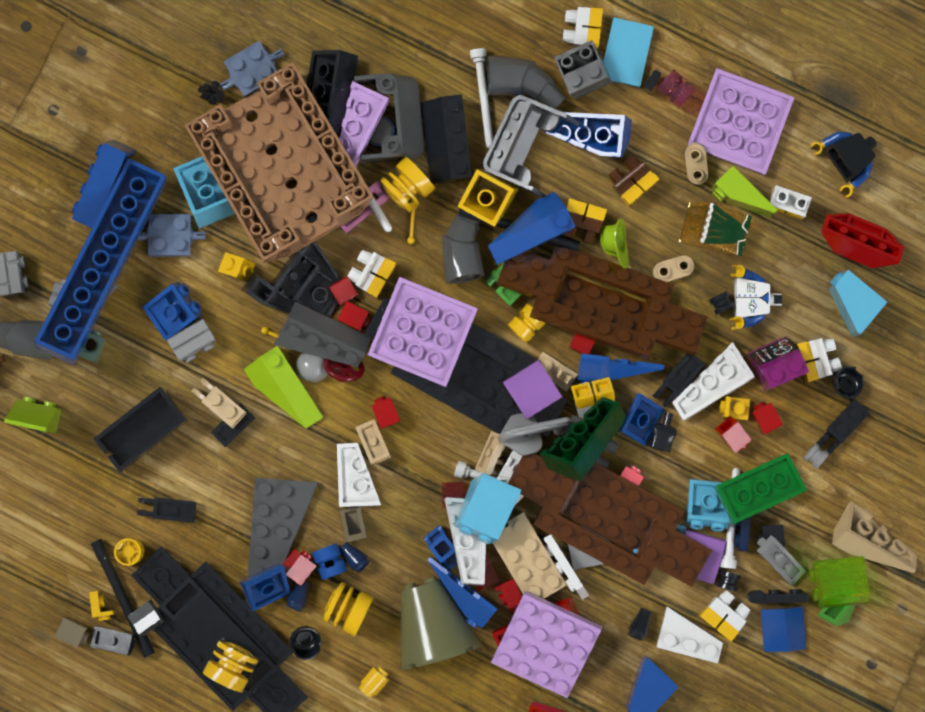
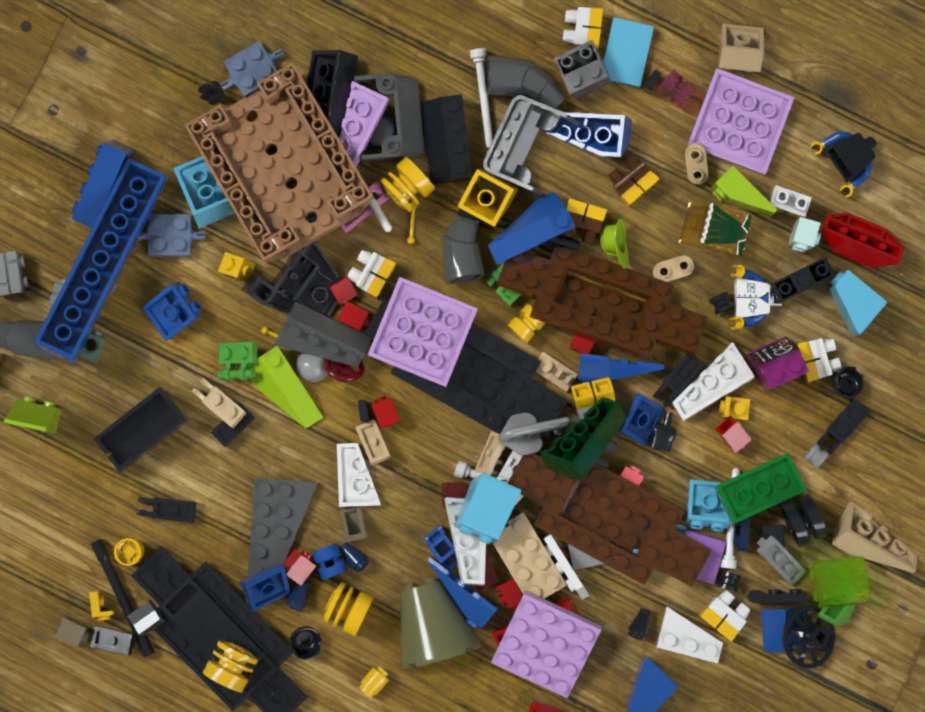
(192, 340): light grey brick -> none
(237, 353): none -> bright green plate
(363, 410): none -> black tile
(532, 389): medium lavender slope -> none
(741, 47): none -> tan slope
(766, 417): red brick -> none
(802, 280): none -> black slope
(804, 235): none -> light aqua brick
(804, 519): none -> black wheel
(812, 637): none -> black wheel

